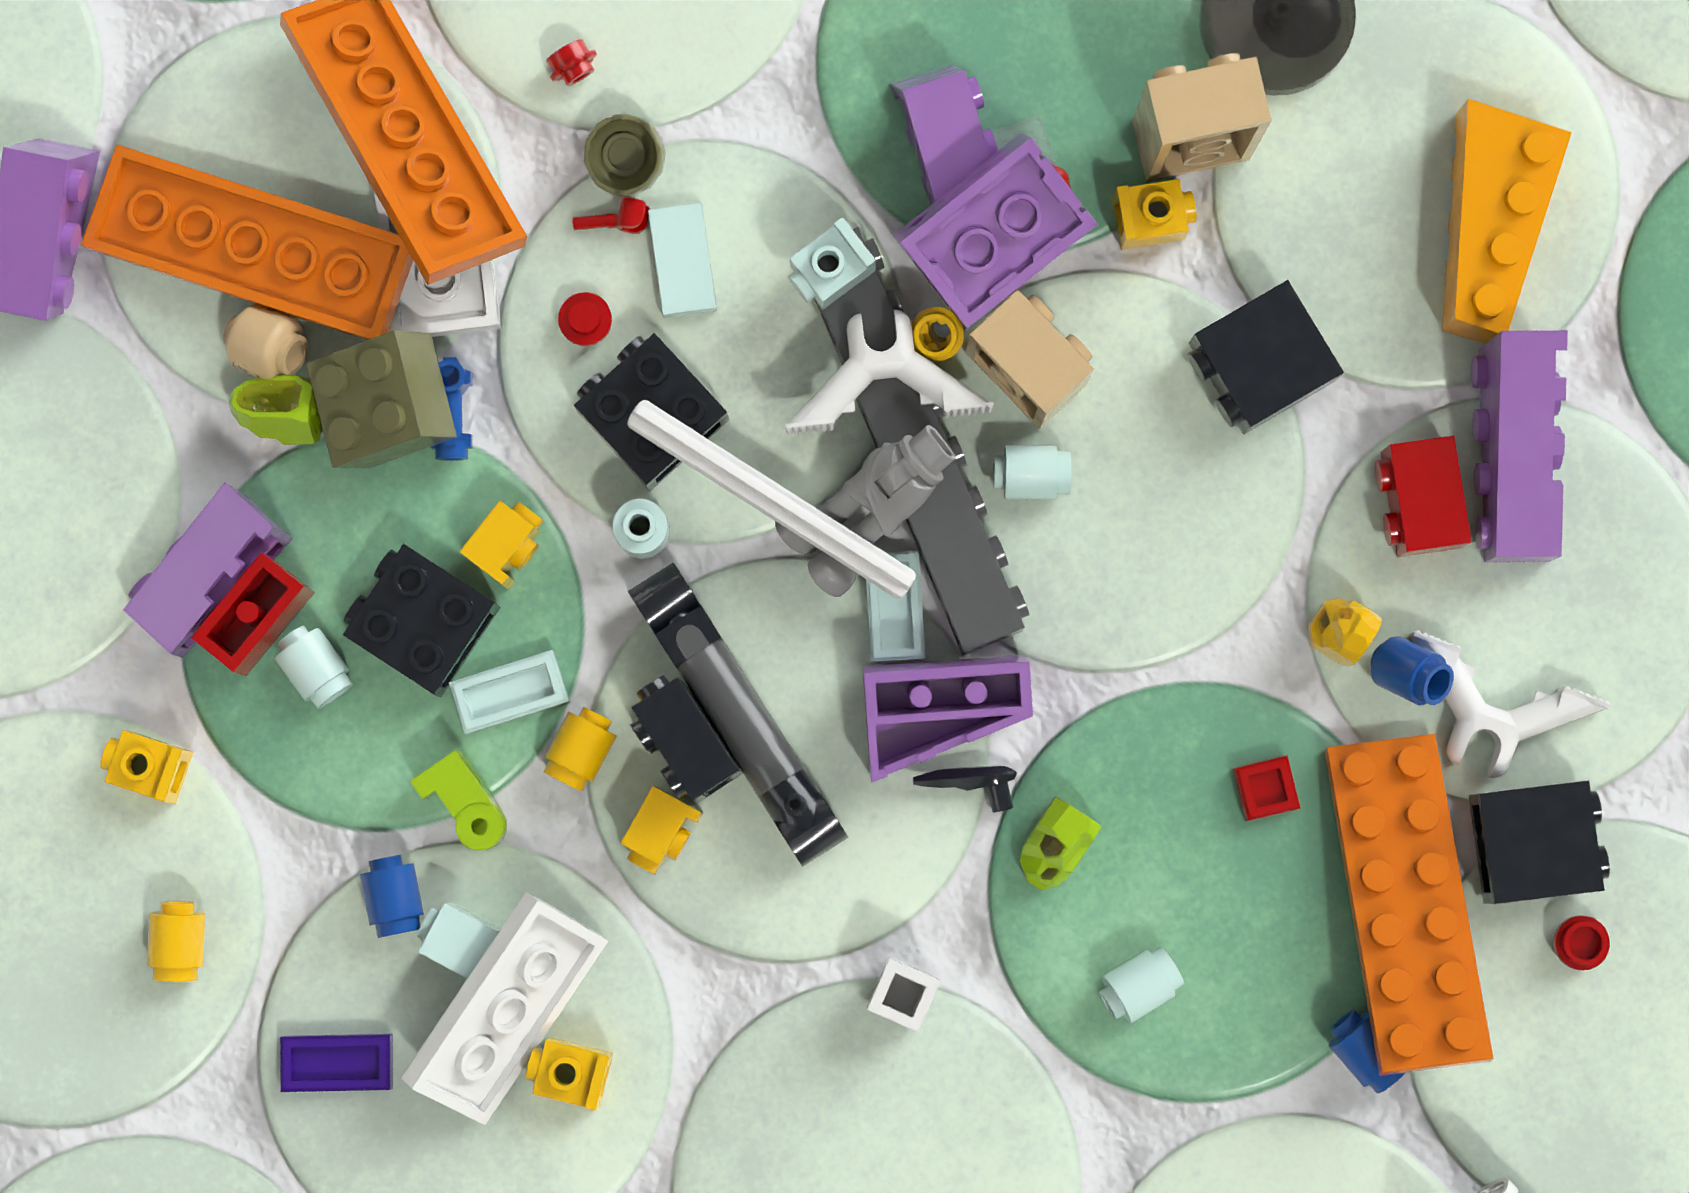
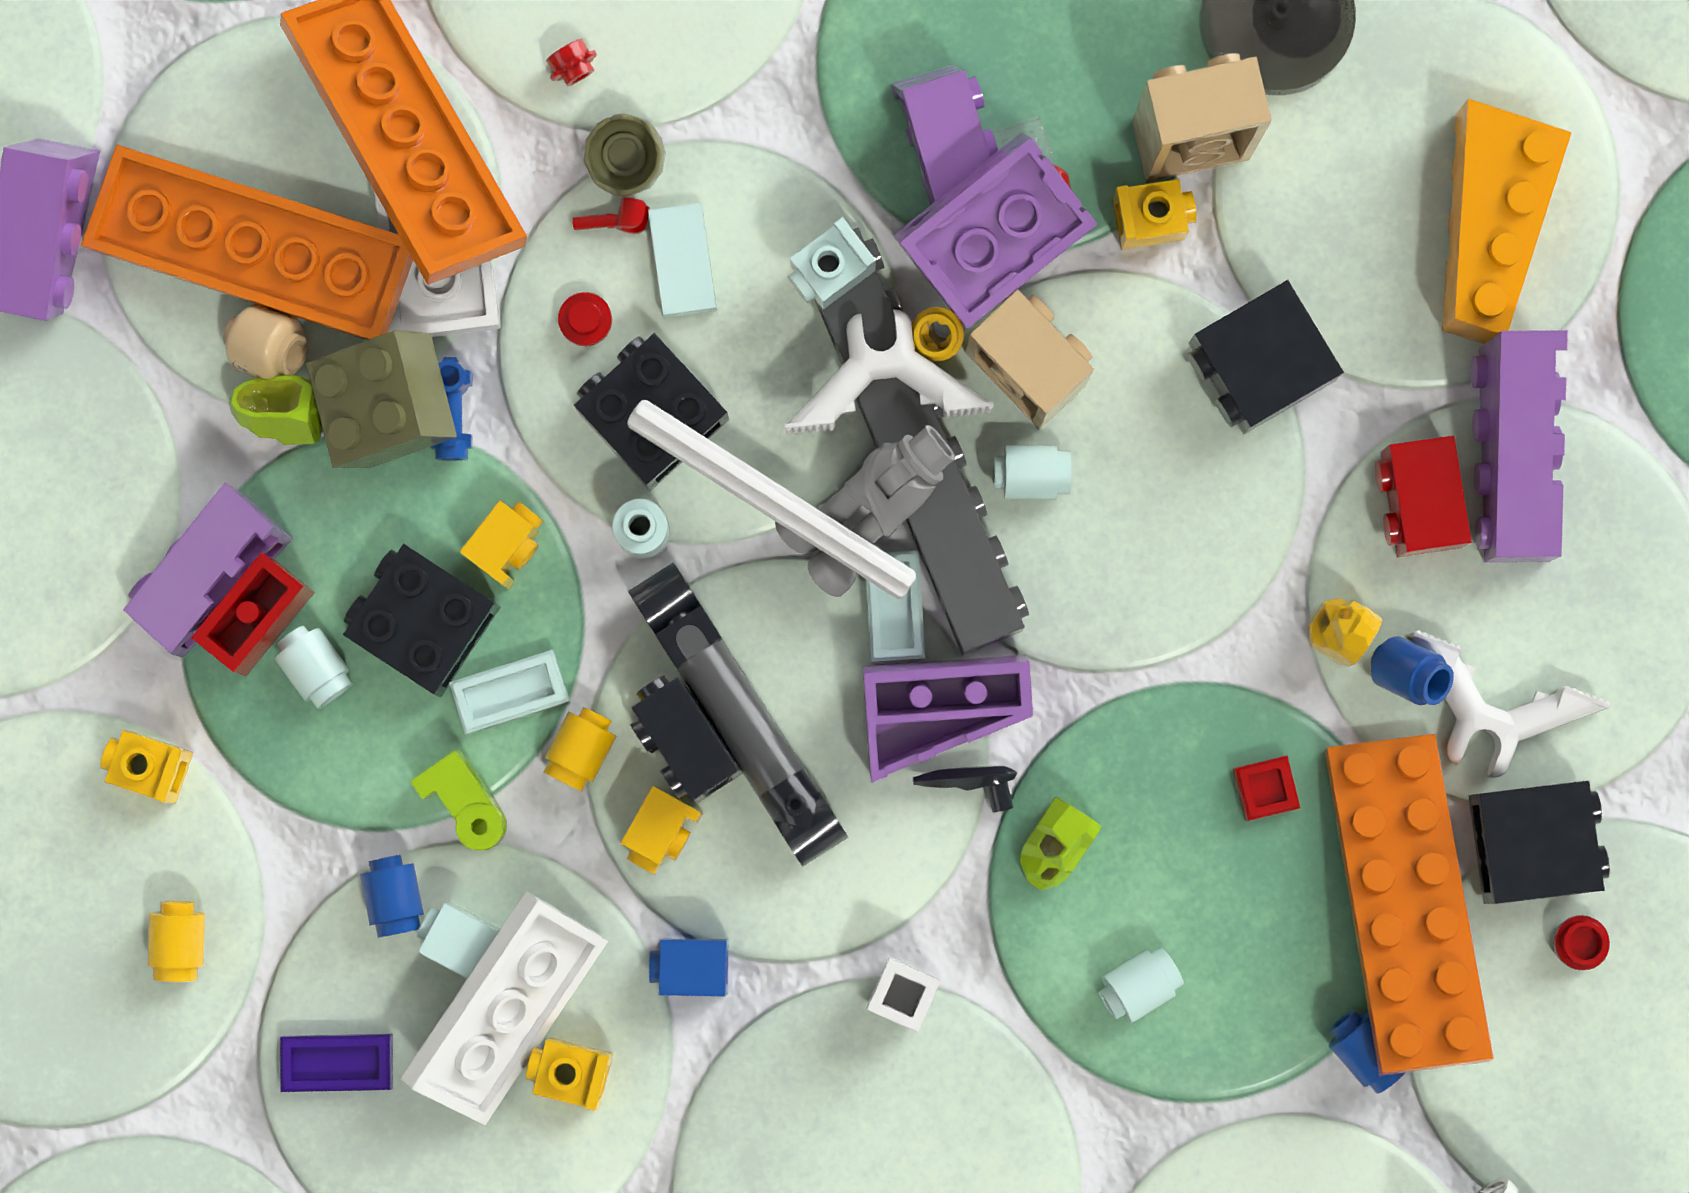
(690, 967): none -> blue brick

